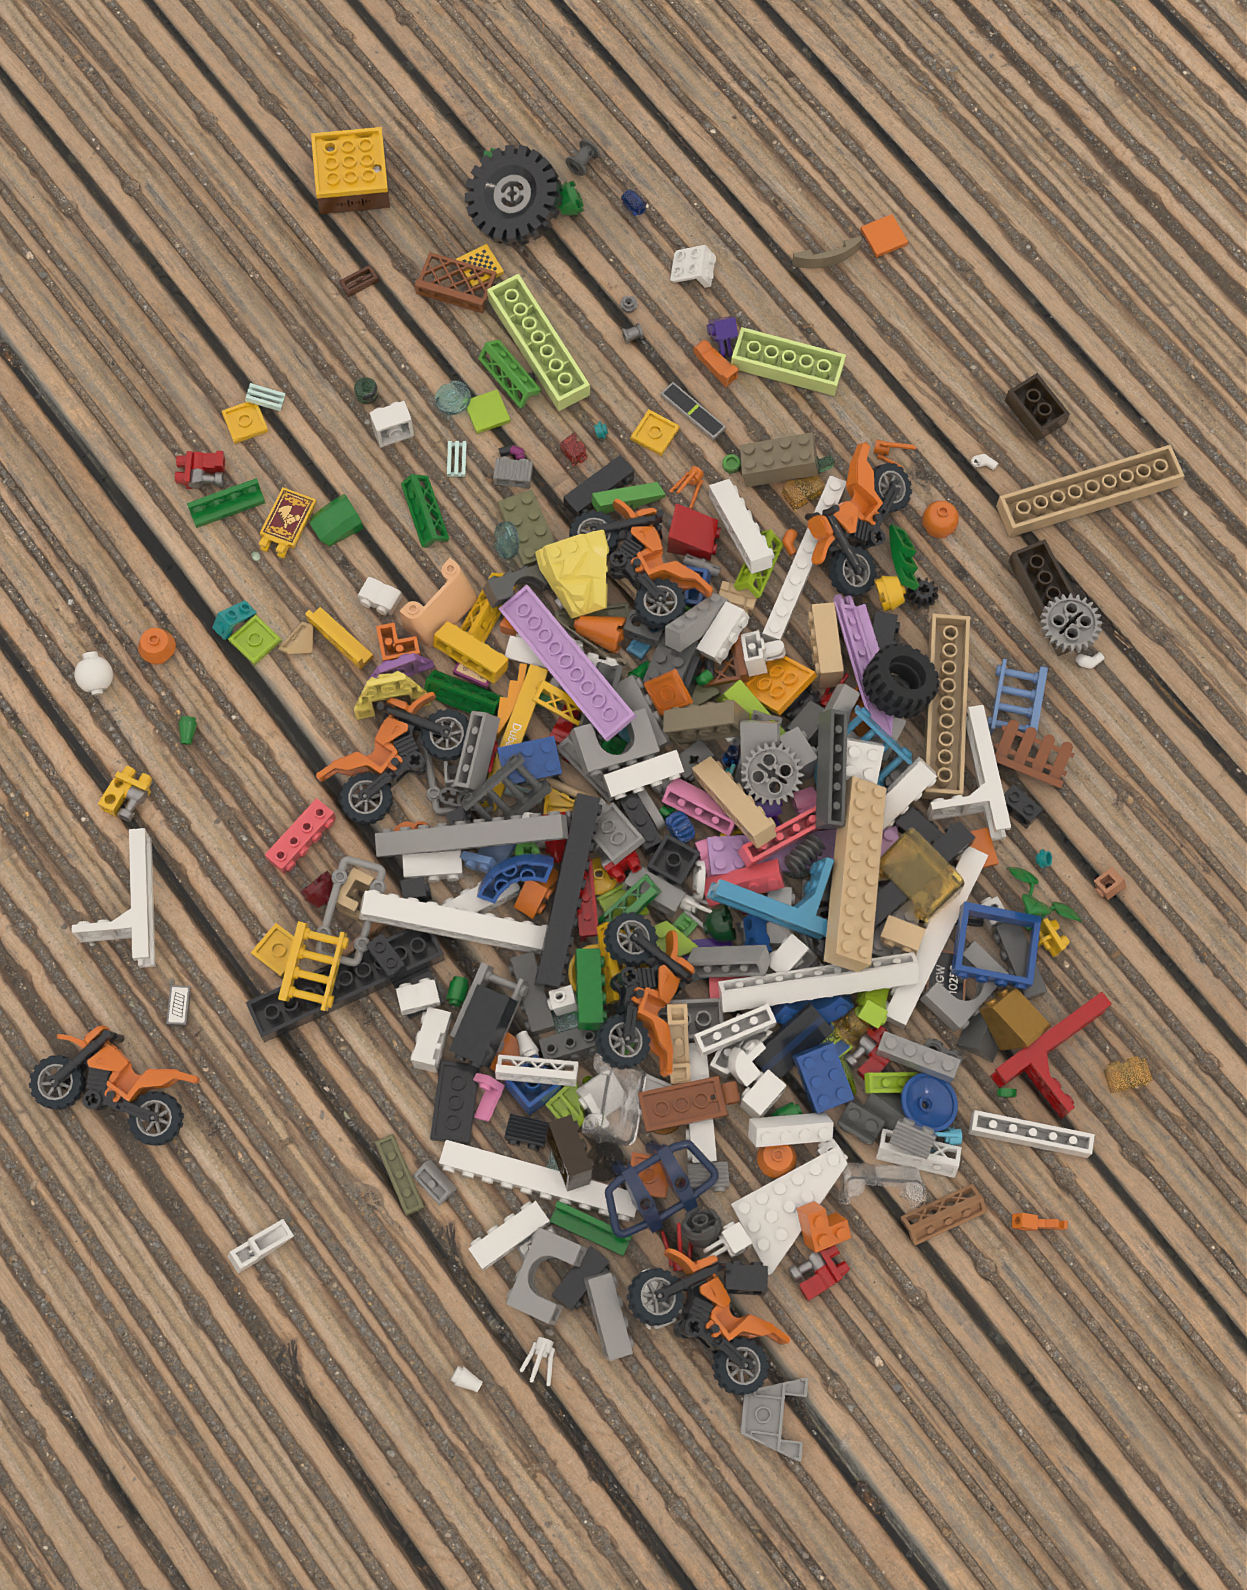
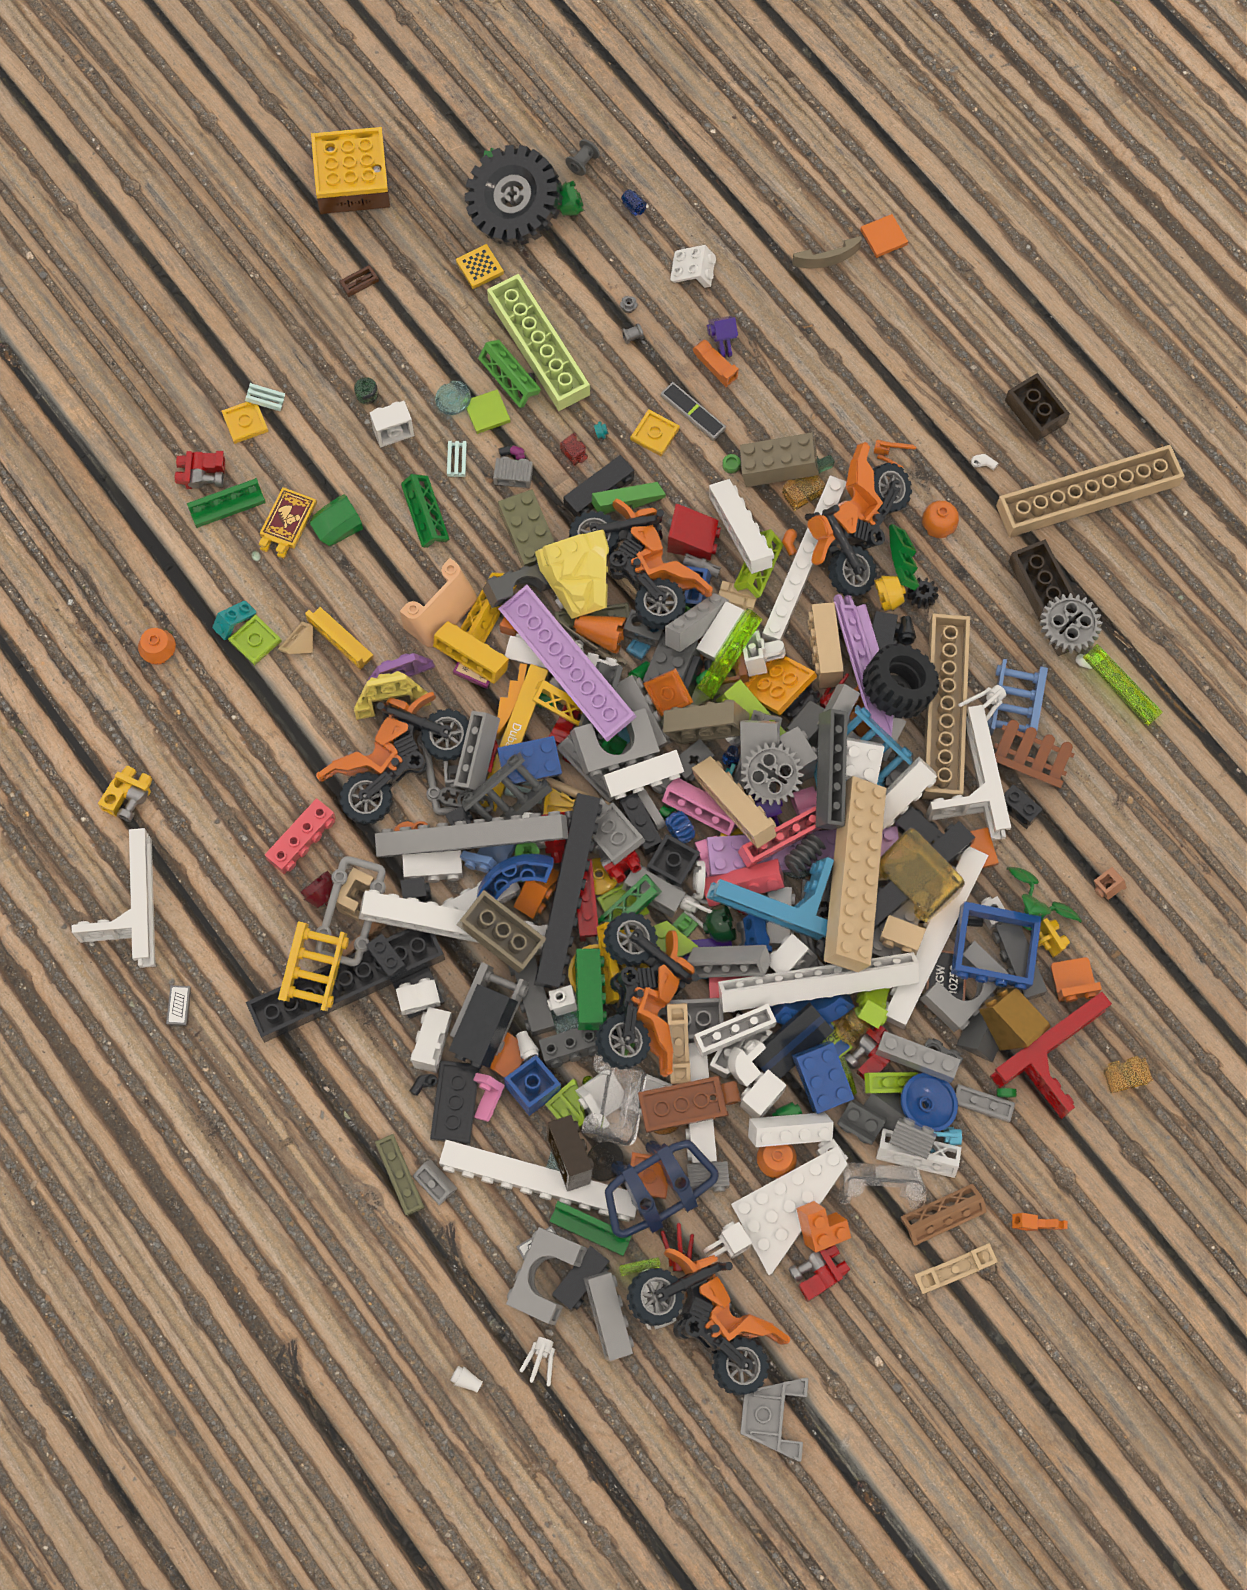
(93, 673): white brick -> none
(113, 1084): piece -> none
(187, 729): green cone -> none
(260, 1246): white slope -> none
(275, 949): yellow plate -> none
(379, 596): white brick -> none
(391, 646): orange brick -> none
(423, 1081): none -> black arm
(448, 294): dark orange fence -> none
(457, 991): green brick -> none
(461, 696): green fence -> none
(501, 931): none -> dark tan brick
(506, 1237): white brick -> none
(507, 539): clear light blue tile -> none
(526, 1132): black brick -> none
(536, 1074): white fence -> none
(639, 1266): none -> clear neon green tile
(692, 477): orange plant -> none
(701, 1227): dark grey cone -> none
(729, 653): none -> clear neon green plate
(746, 1279): black brick -> none
(788, 361): yellowish green brick -> none
(906, 631): none -> black cone
(956, 1269): none -> tan slope
(984, 1103): none -> light grey tile
(993, 696): none -> white plant
(1031, 1134): white brick -> none
(1044, 858): teal plate -> none
(1074, 980): none -> orange bracket
(1122, 684): none -> clear neon green plate

